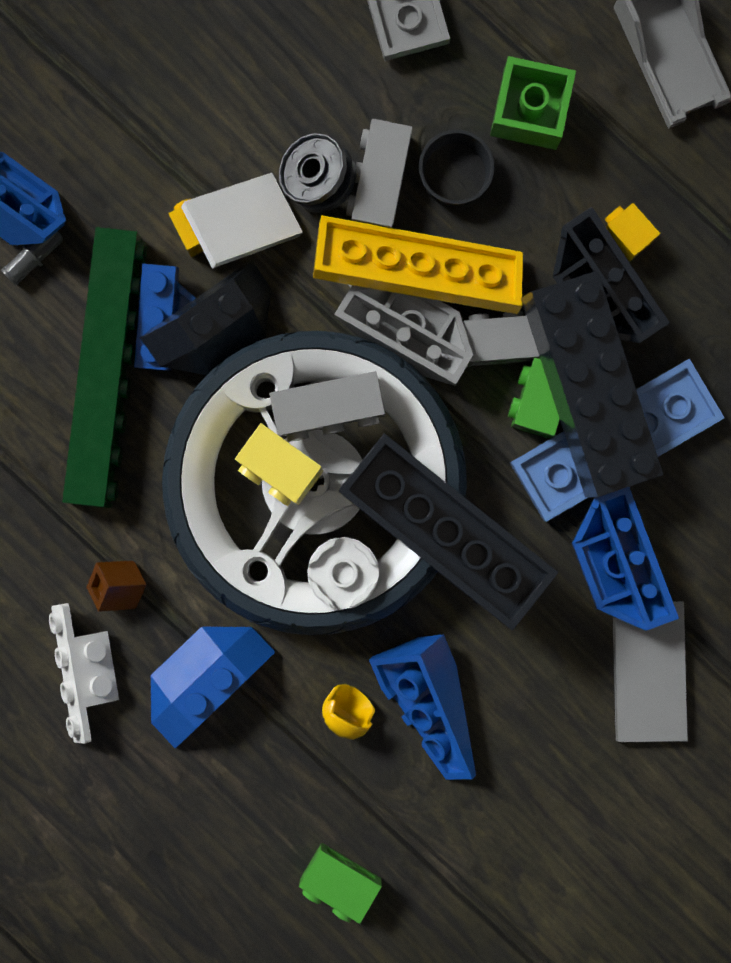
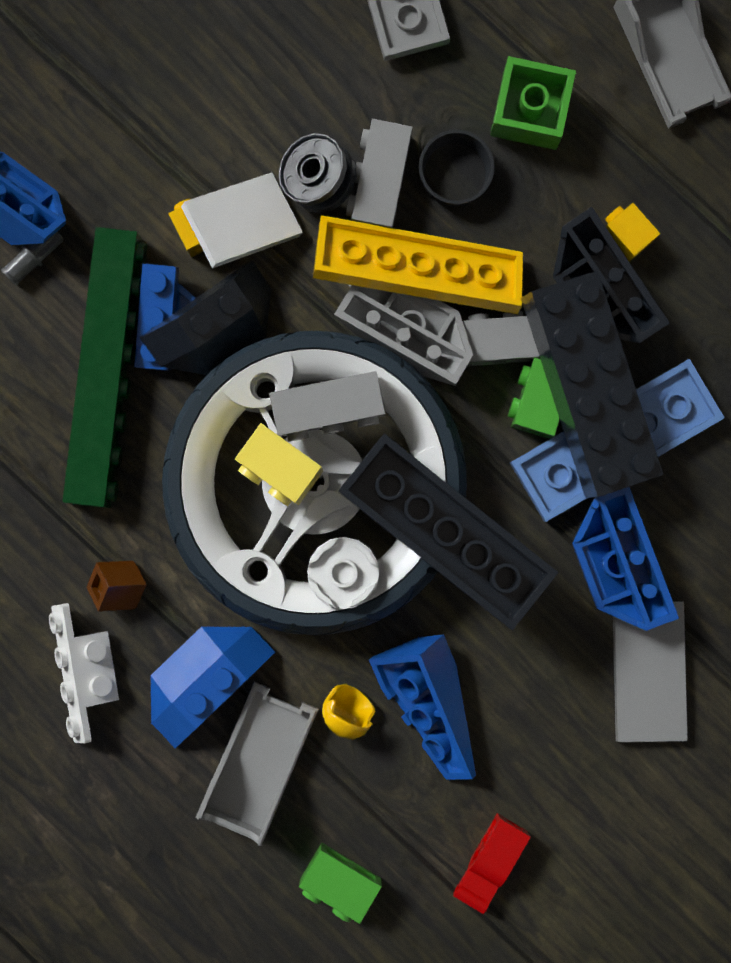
(257, 764): none -> light grey piece
(491, 863): none -> red piece

